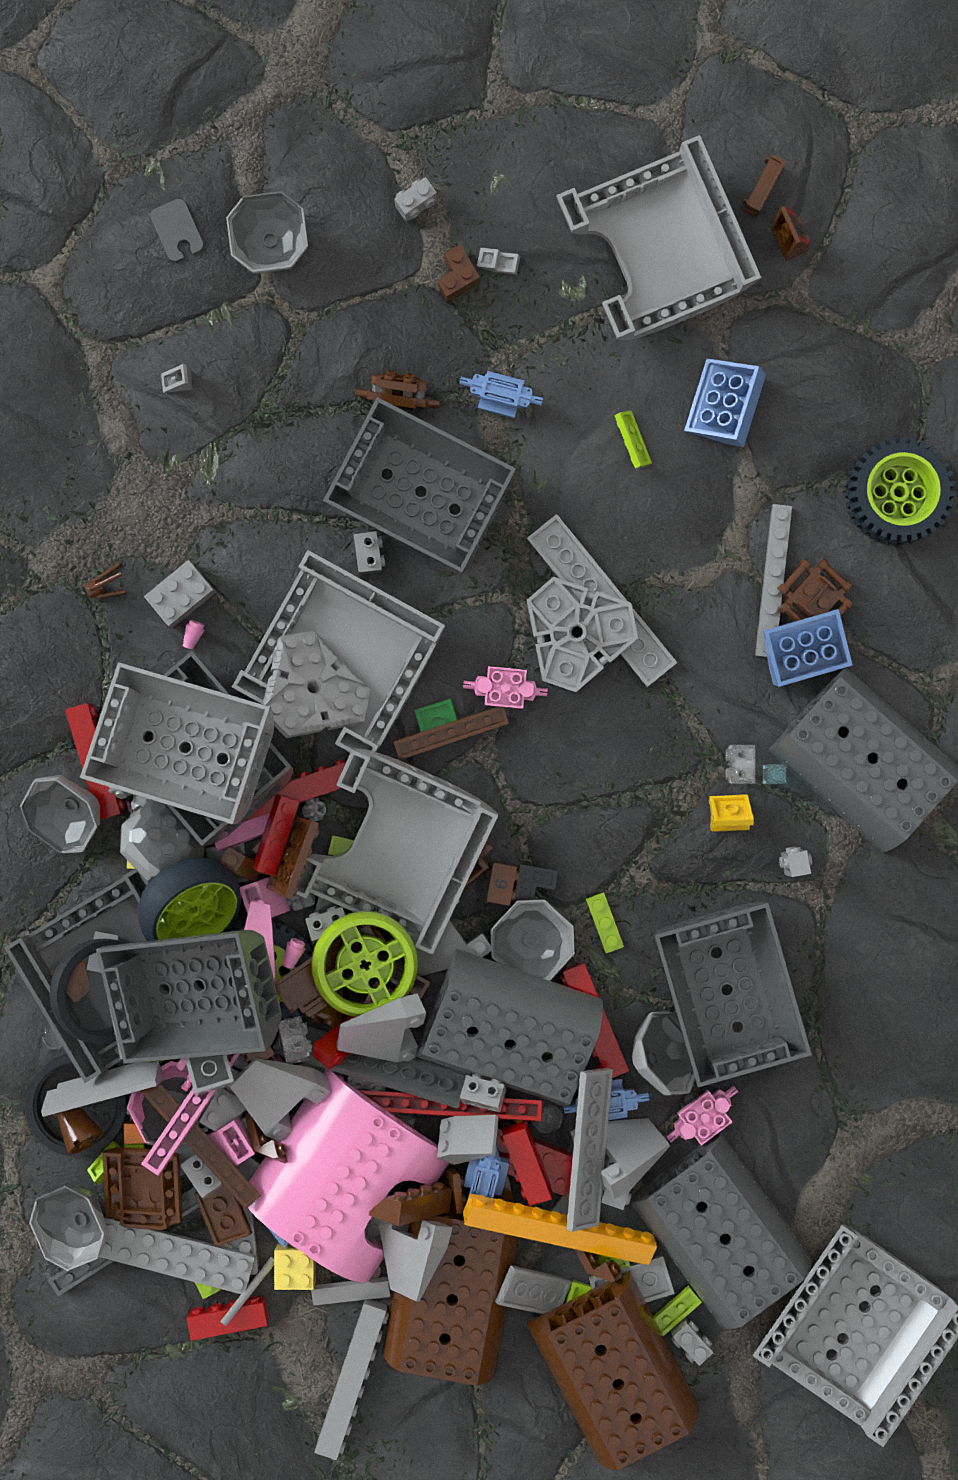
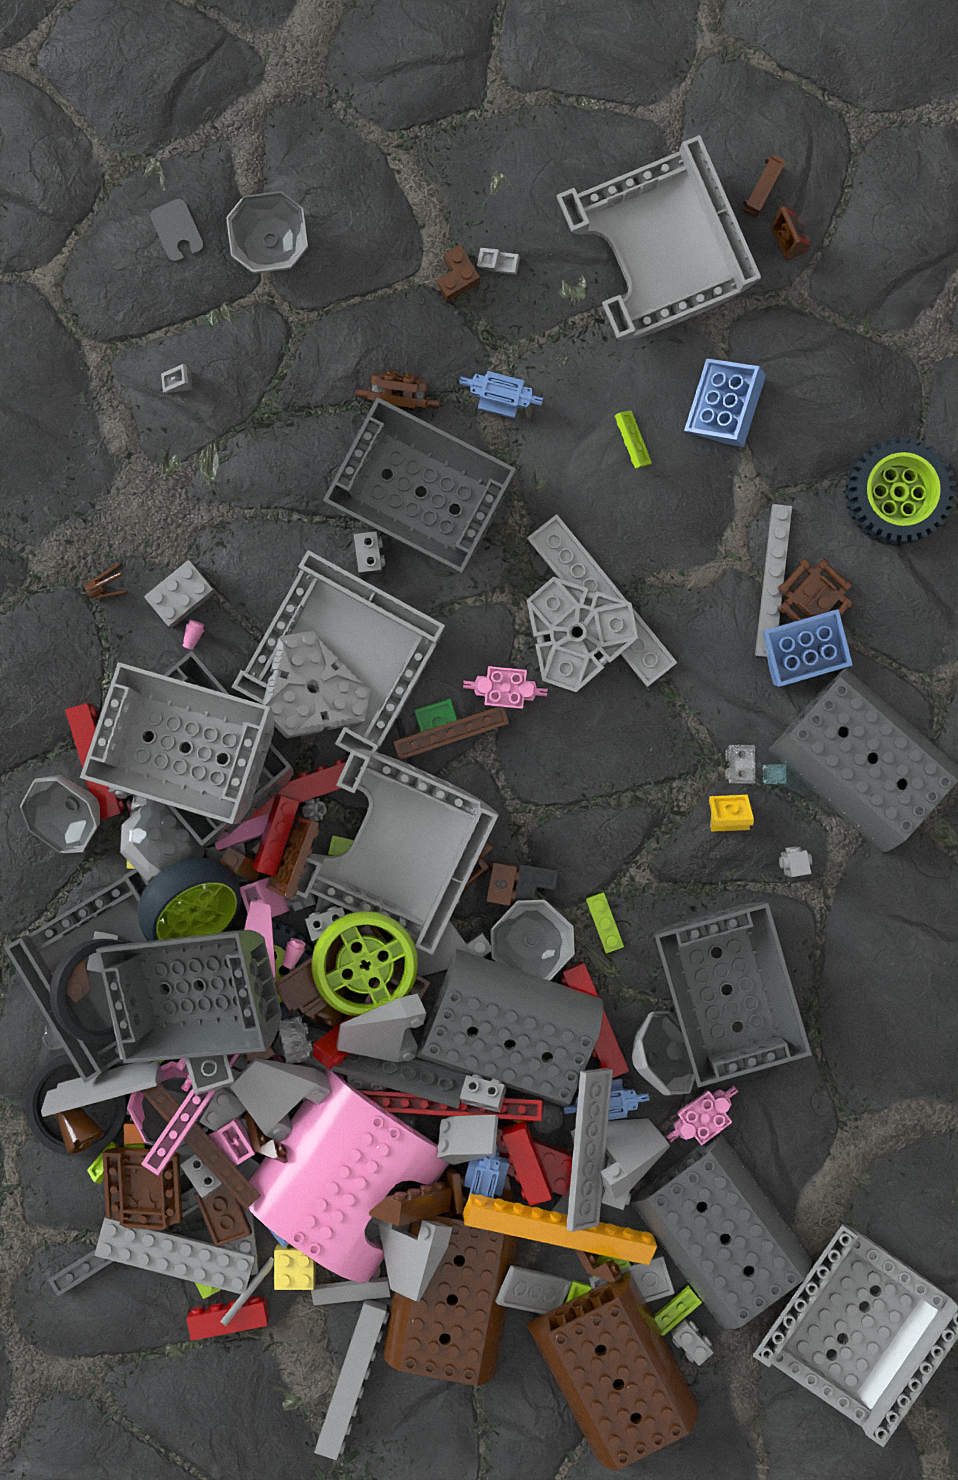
(69, 1226): dark grey rock -> none
(415, 199): light grey brick -> none

